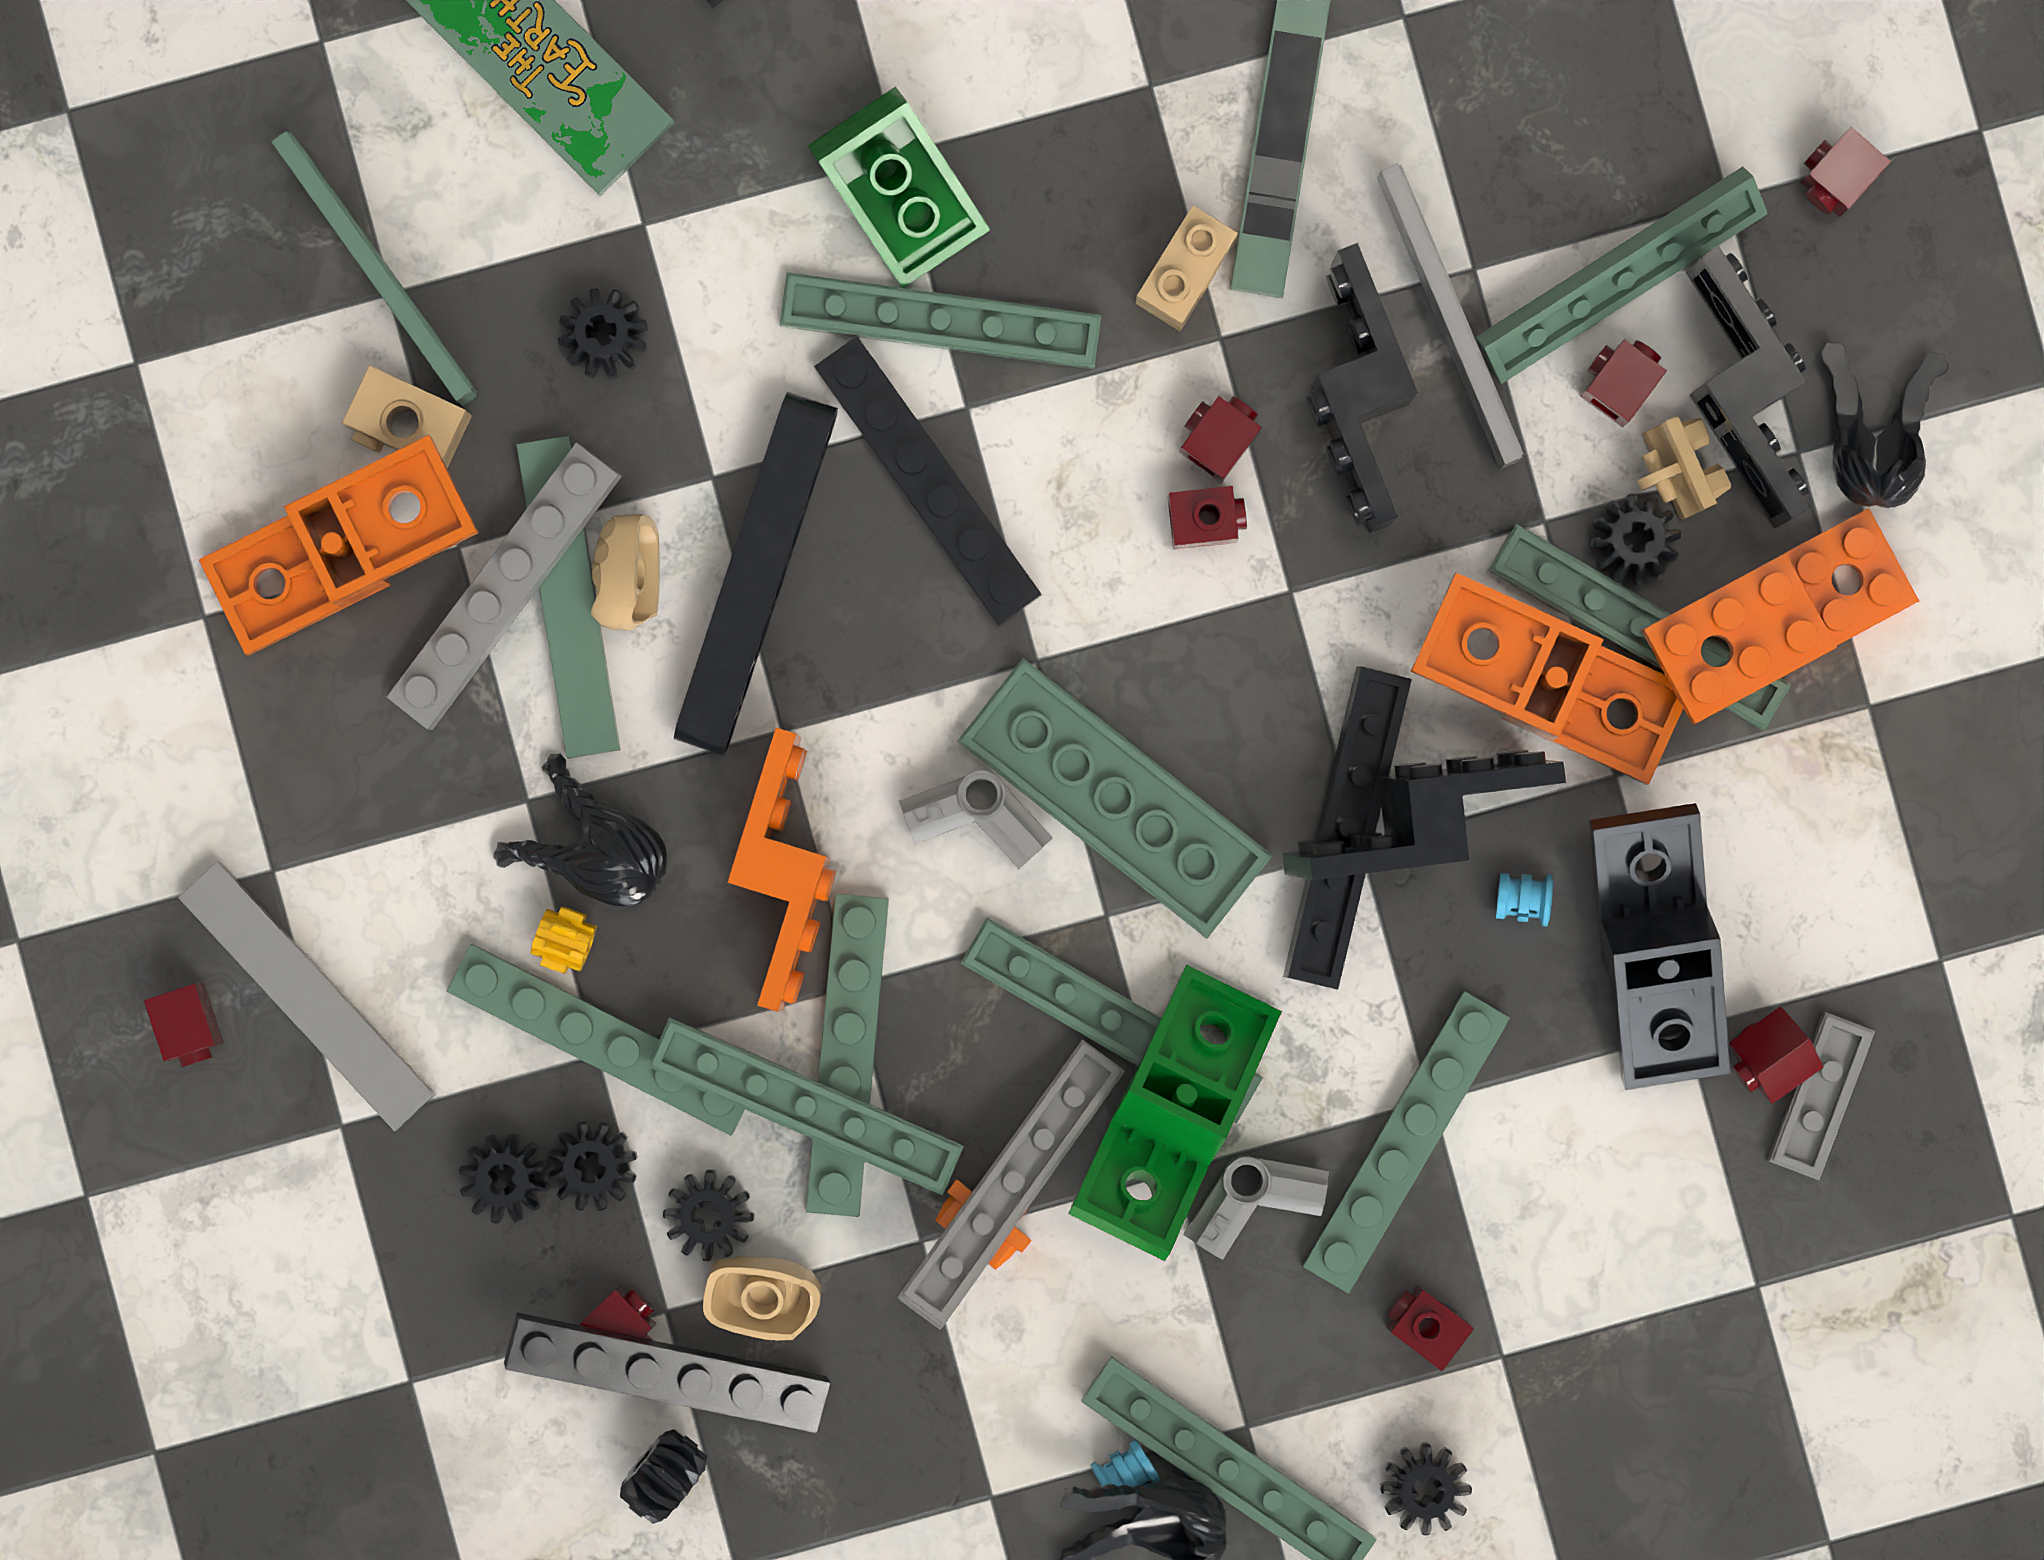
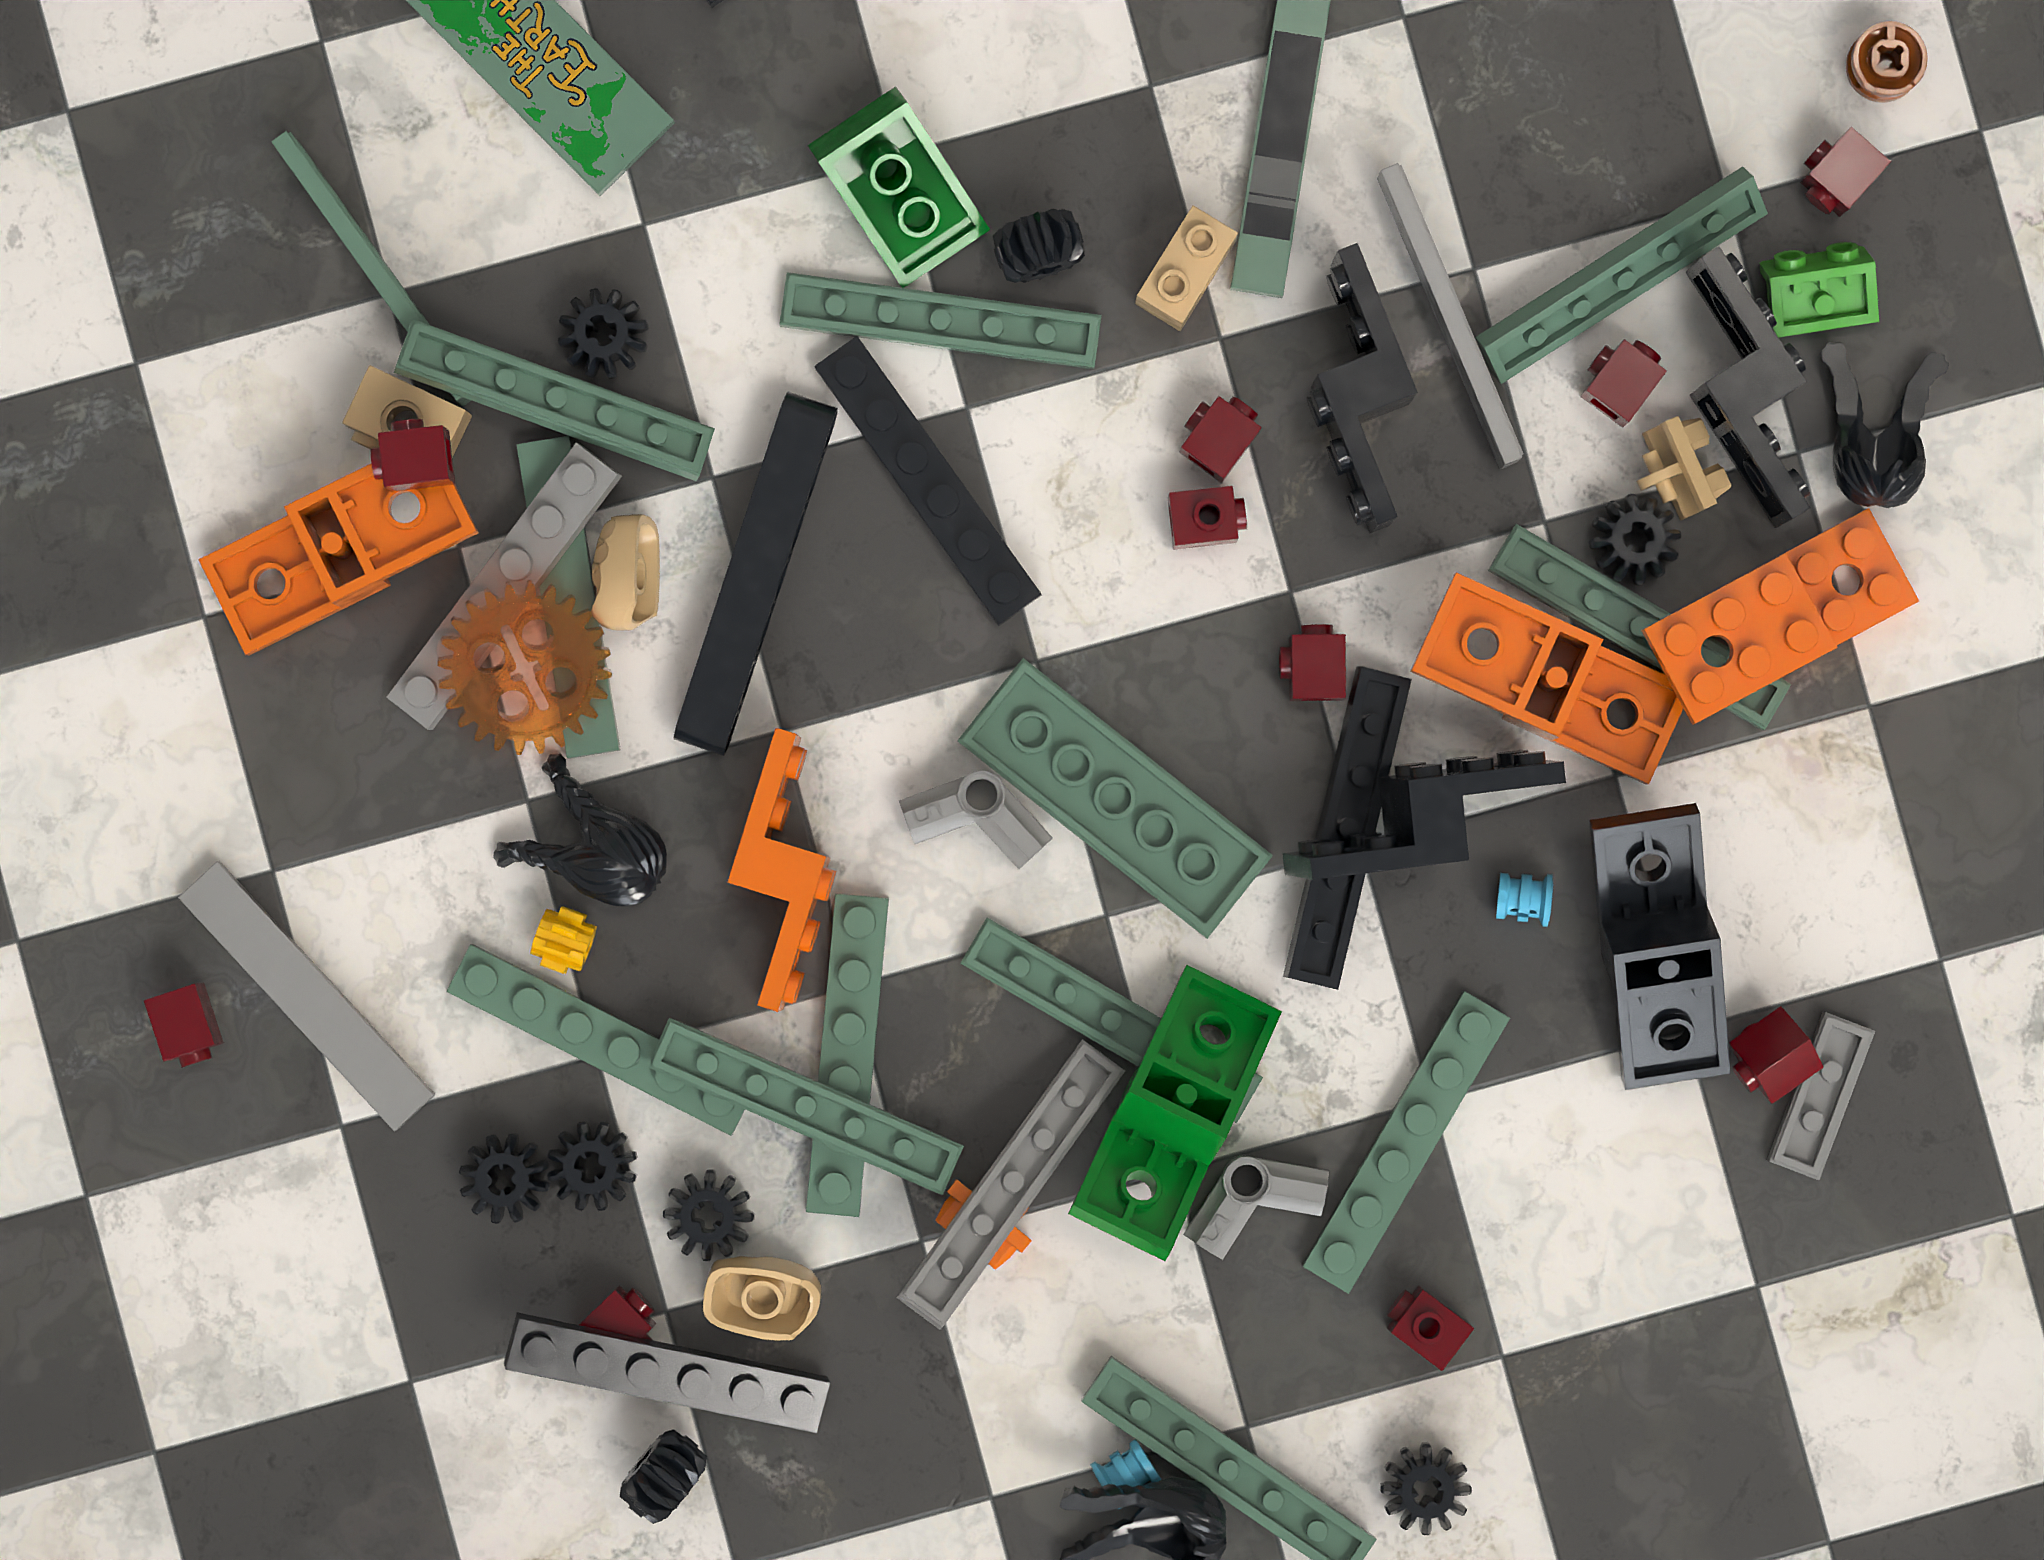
(413, 456): none -> dark red brick
(481, 687): none -> clear orange gear
(554, 400): none -> sand green tile
(1038, 245): none -> black gear
(1315, 664): none -> dark red brick
(1821, 289): none -> bright green bracket
(1886, 61): none -> dark orange wheel

